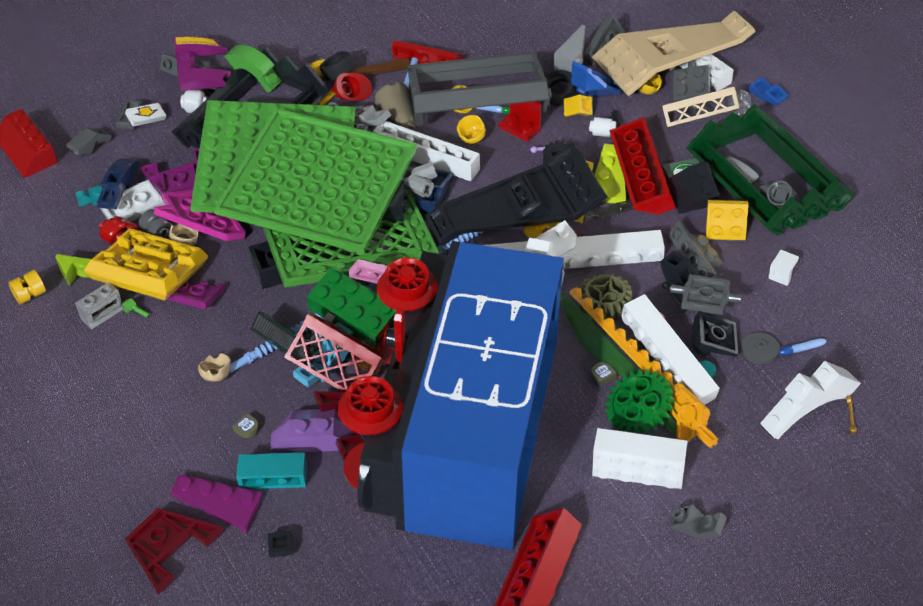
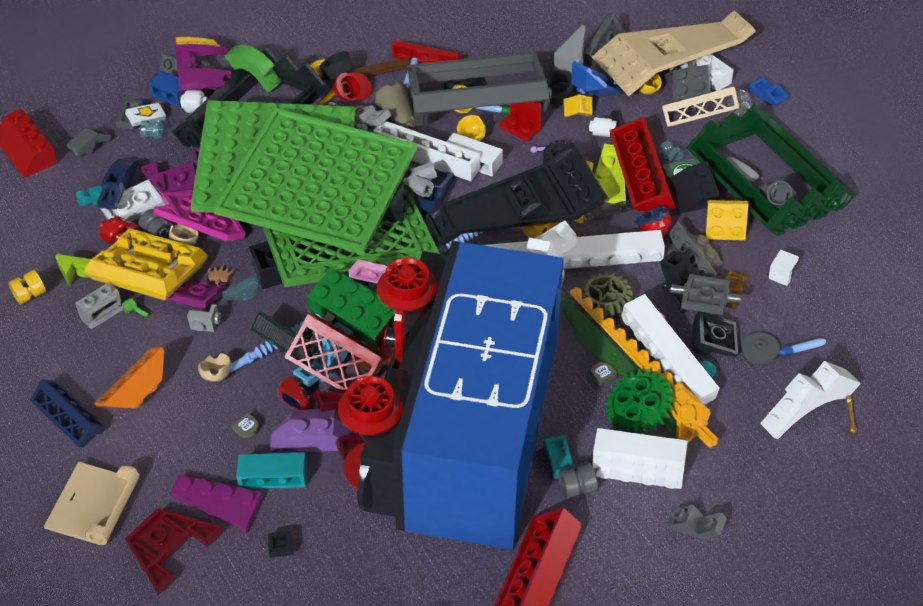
(66, 402): none -> dark blue fence
(92, 502): none -> tan door
(136, 382): none -> orange wedge
(150, 129): none -> clear light blue wheel
(166, 88): none -> blue brick
(204, 320): none -> light grey bracket
(220, 275): none -> nougat piece
(242, 291): none -> clear light blue tile
(294, 394): none -> red rock
(449, 84): none -> black hinge
(490, 156): none -> white brick
(558, 454): none -> teal plate
(578, 480): none -> dark grey wheel
(655, 219): none -> hair
(670, 152): none -> clear light blue wheel
(737, 286): none -> clear orange slope

